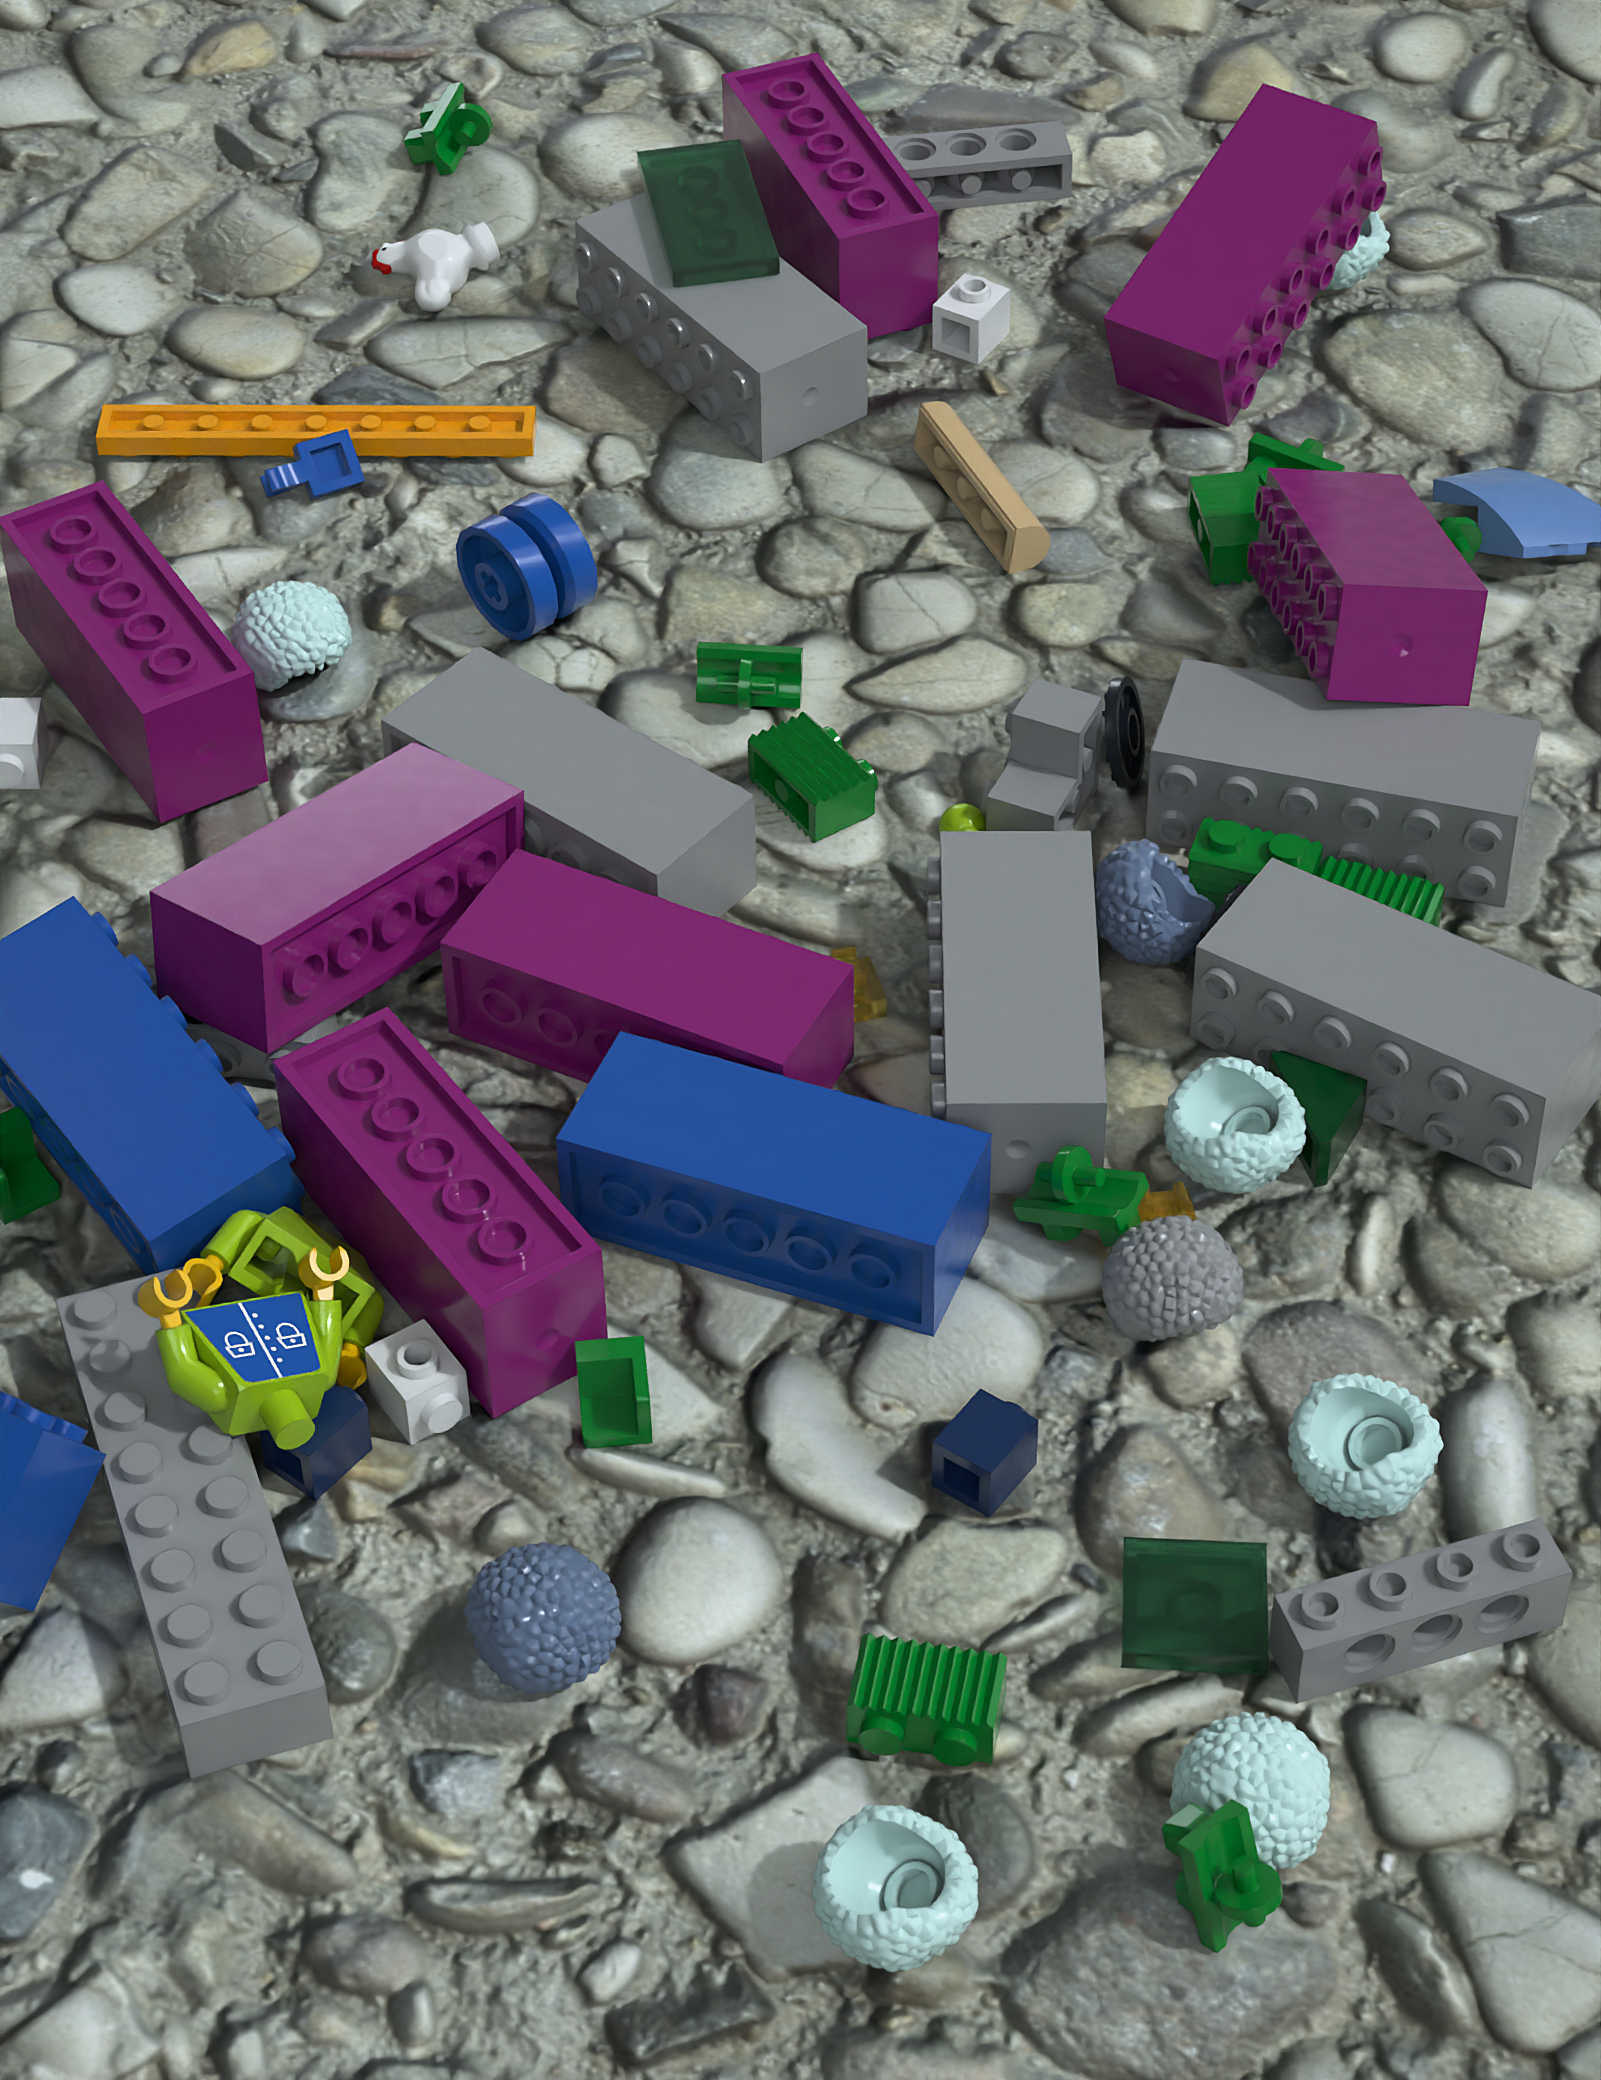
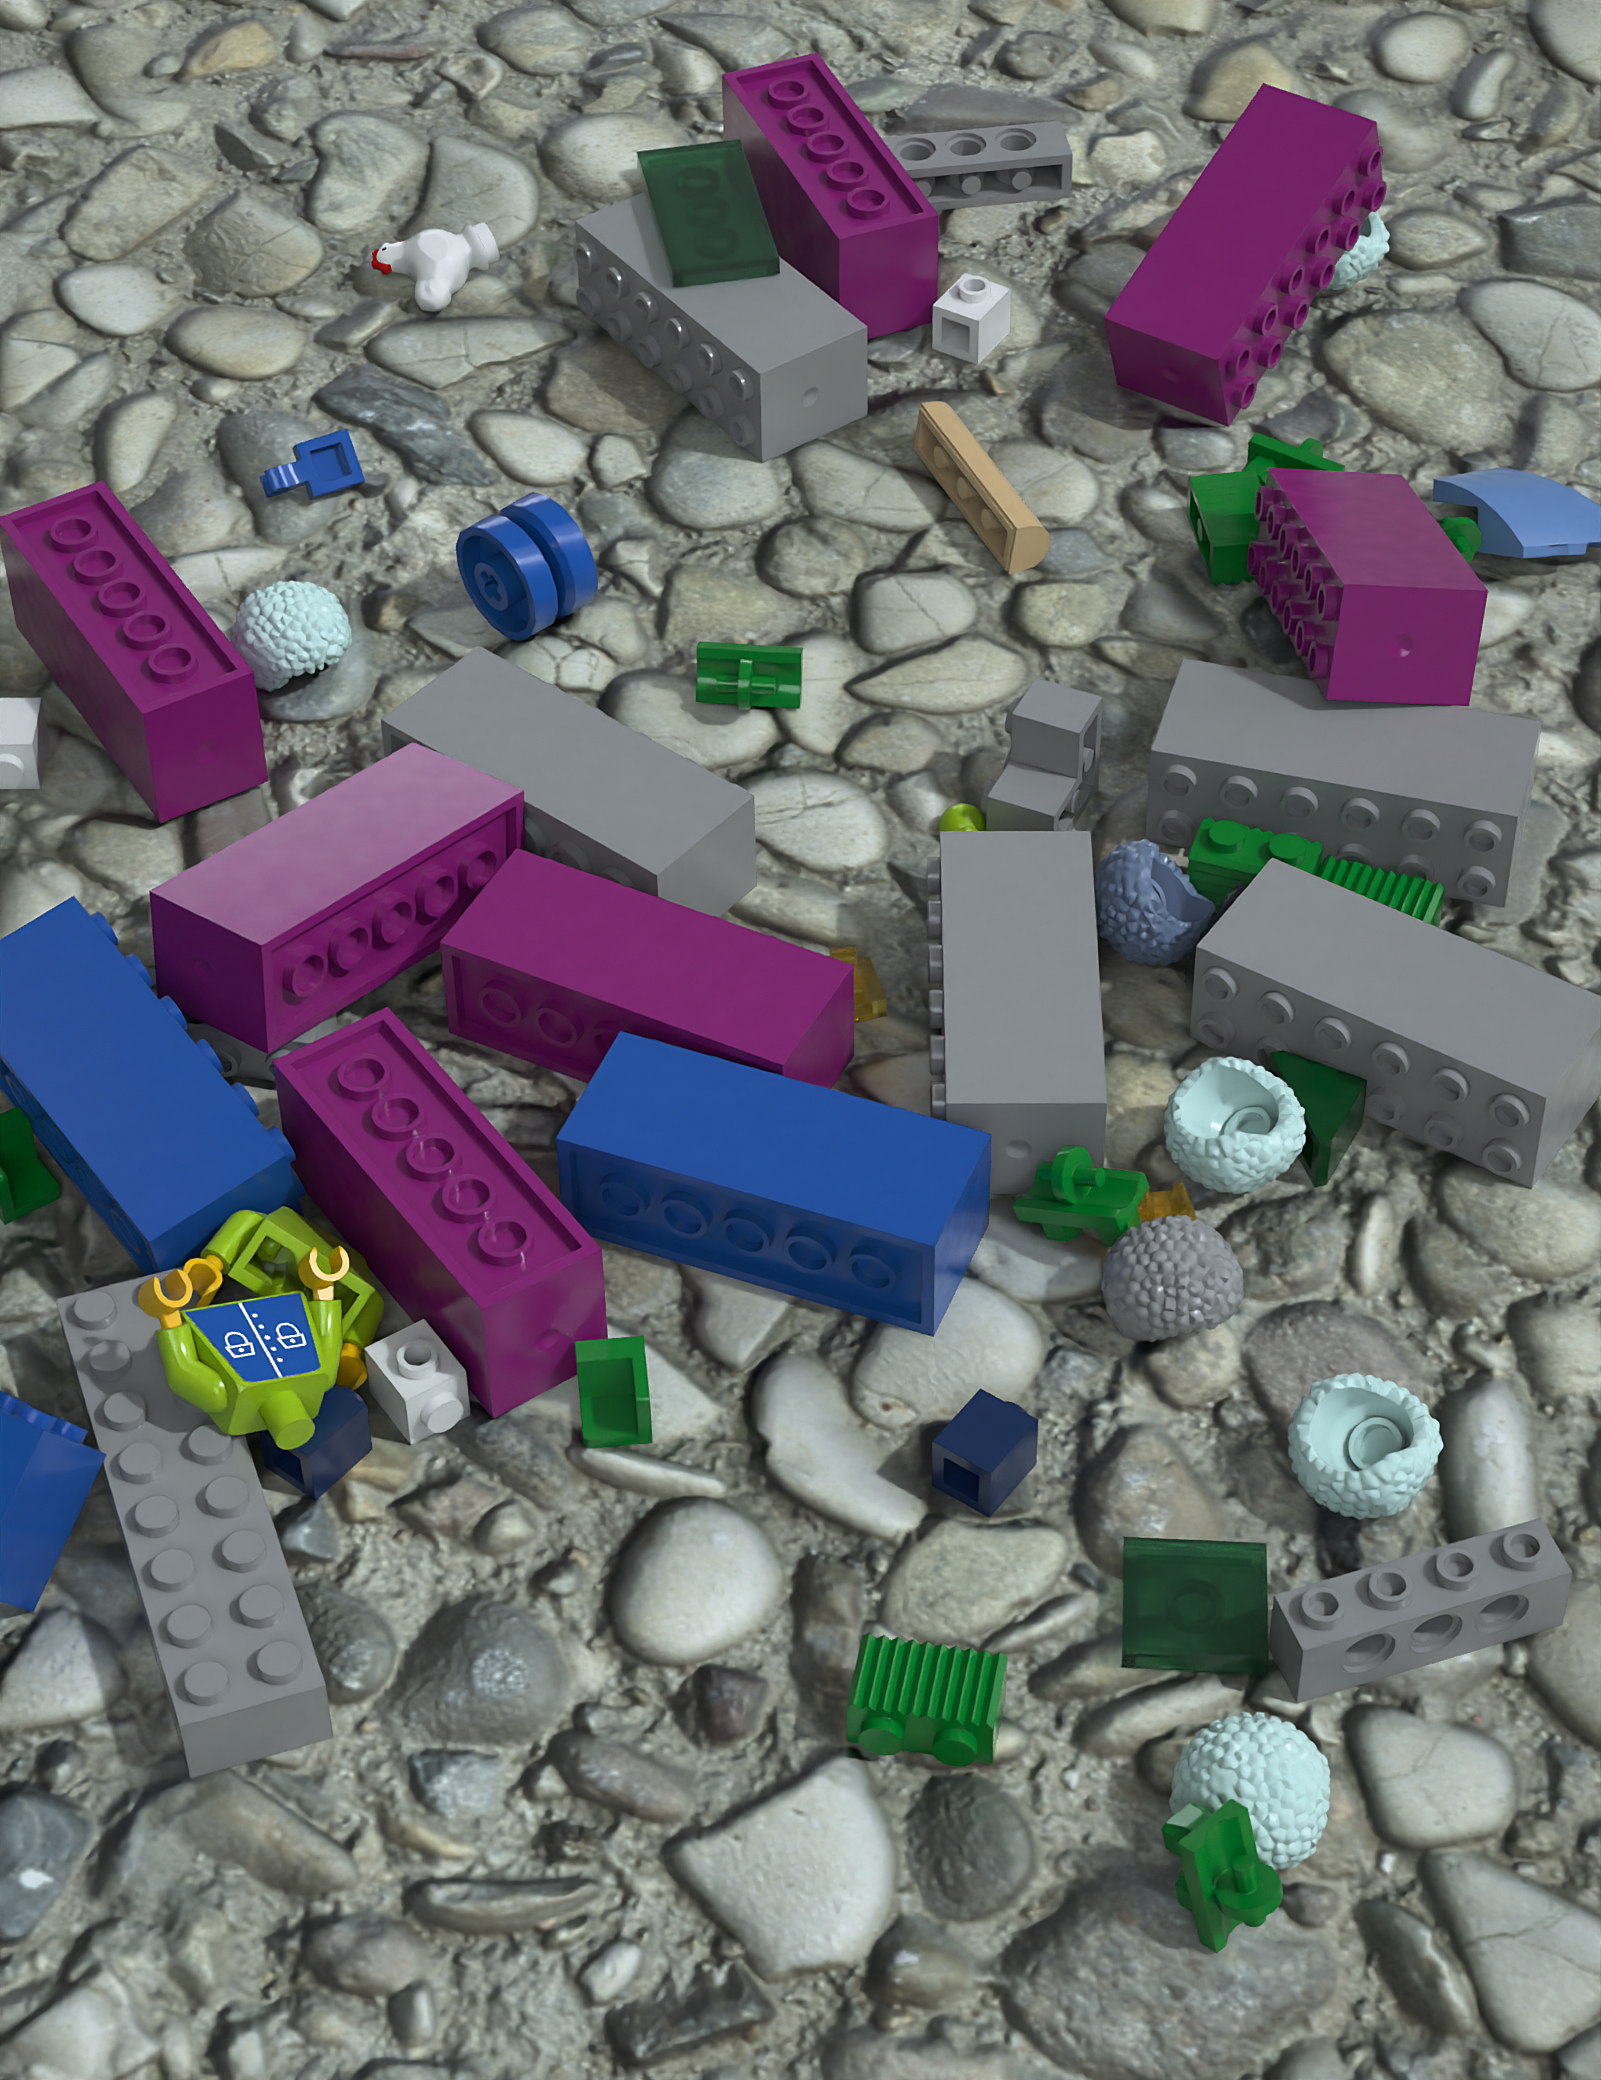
(275, 429): light orange plate -> none
(448, 130): green hips -> none
(543, 1617): sand blue hair -> none
(811, 776): green brick -> none
(894, 1888): light aqua hair -> none
(1124, 732): black wheel -> none

